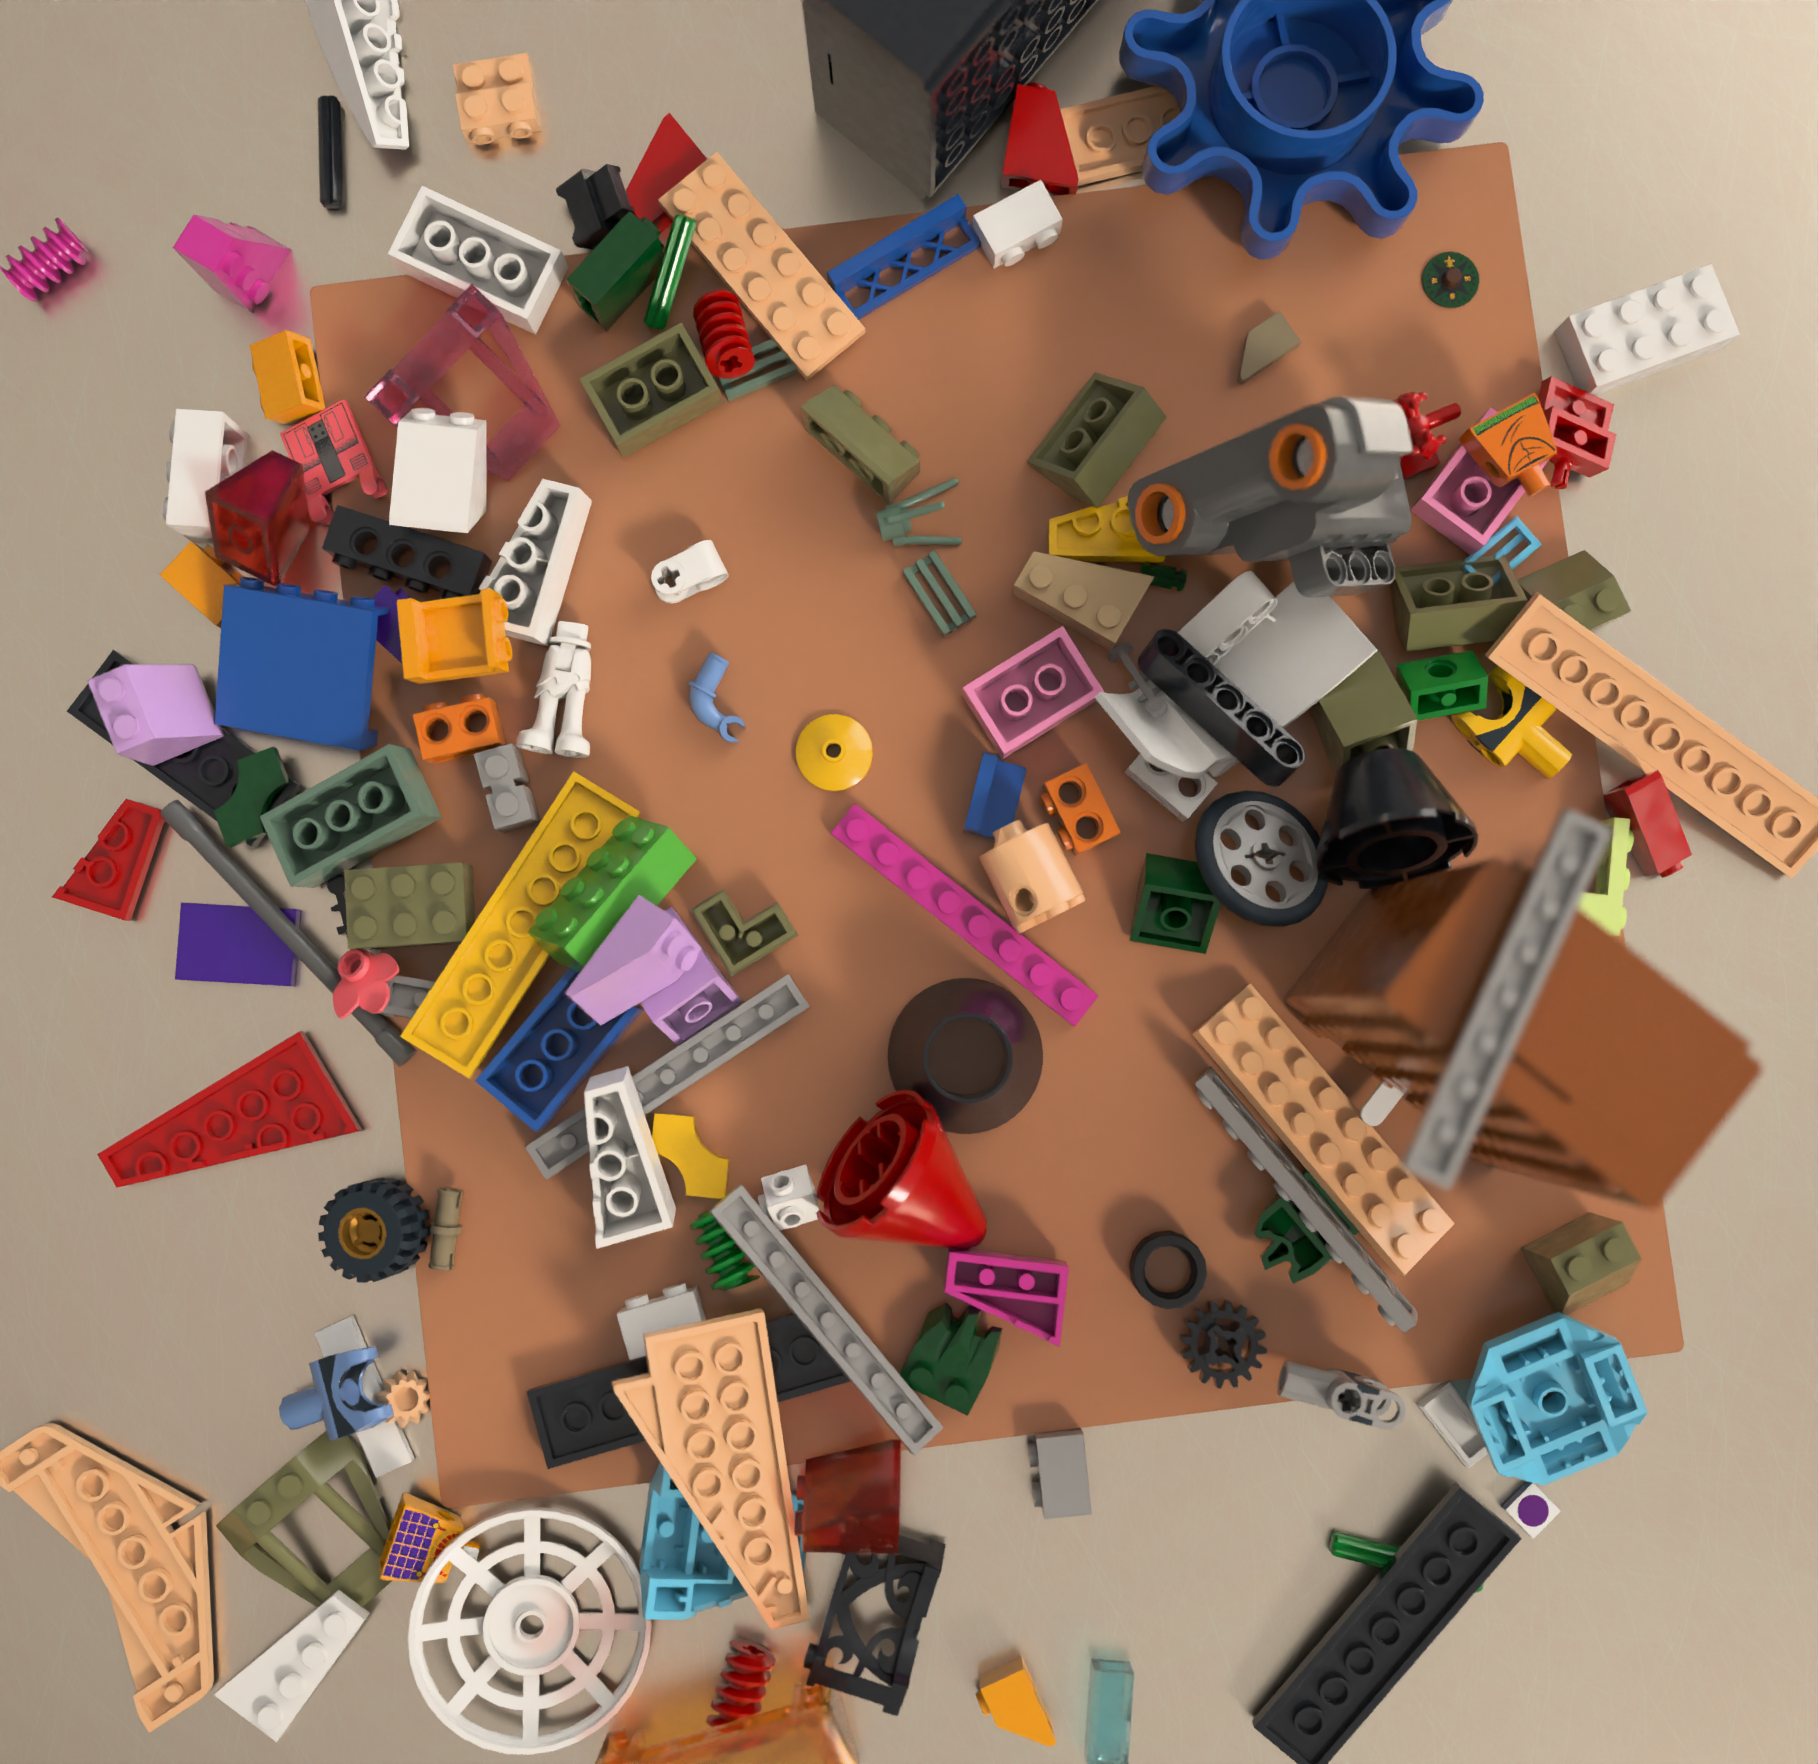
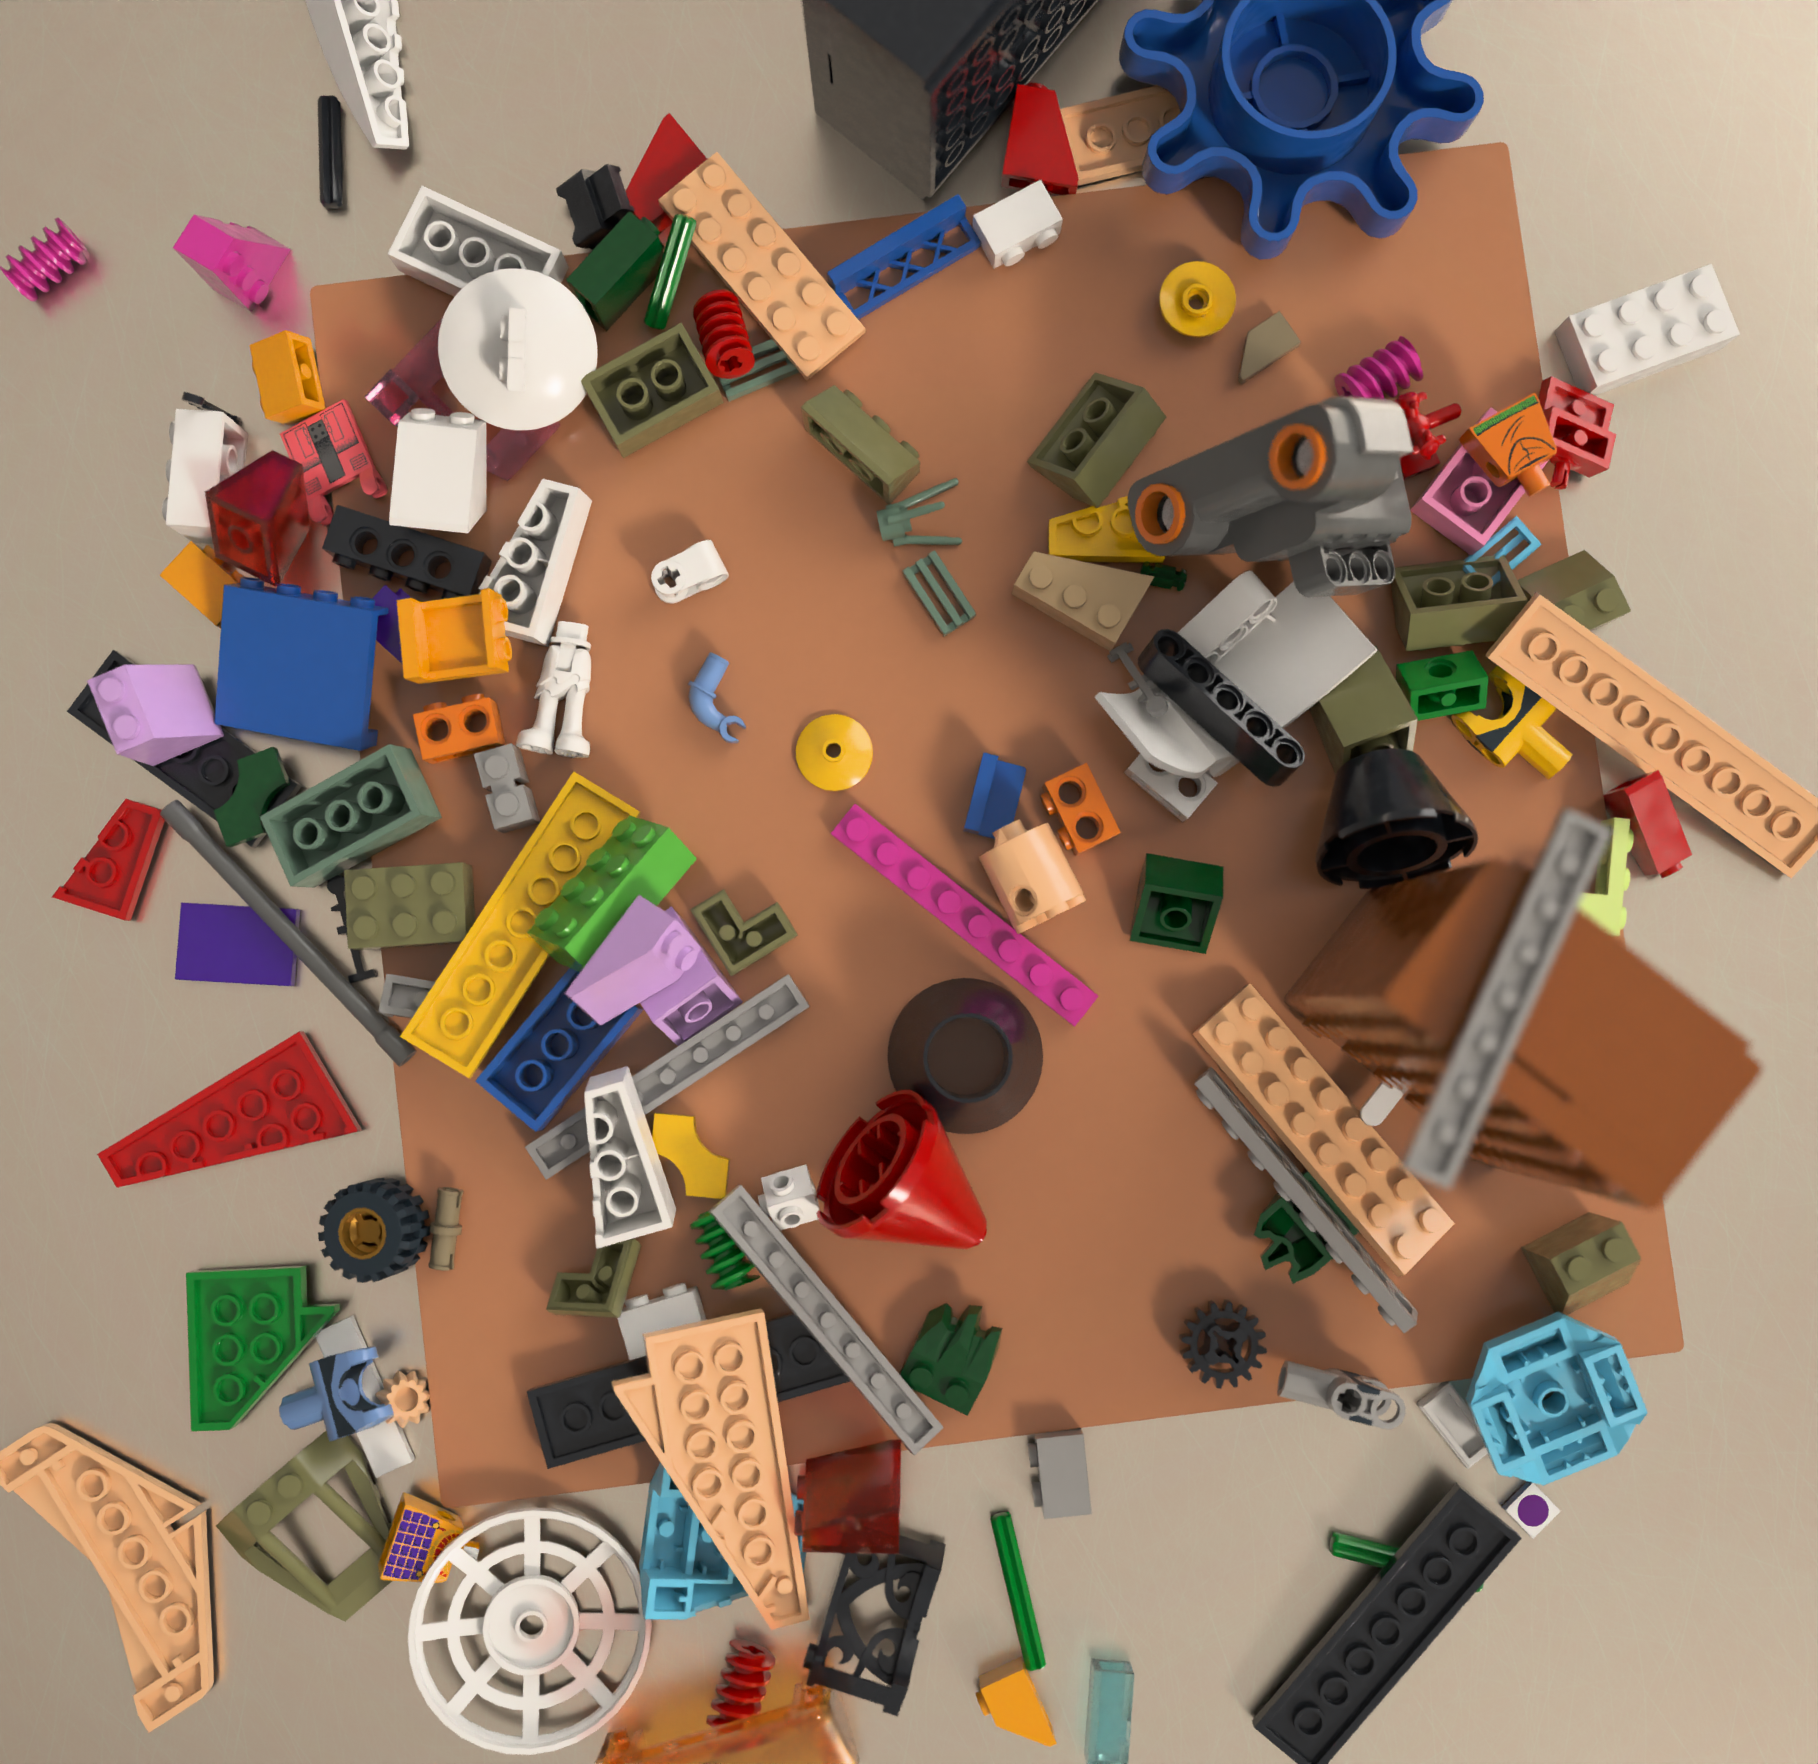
(202, 404): none -> black piece
(244, 1337): none -> green wing
(285, 1676): white wing -> none
(363, 982): coral plate -> none
(496, 99): light nougat plate -> none
(517, 349): none -> white bracket
(601, 1291): none -> olive brick
(1011, 1286): dark pink wedge -> none
(1018, 1591): none -> green axle
(1032, 692): bright pink brick -> none
(1192, 1287): black tyre -> none
(1200, 282): none -> yellow dish
(1215, 861): light grey wedge -> none
(1381, 372): none -> dark pink piece
(1450, 280): piece -> none

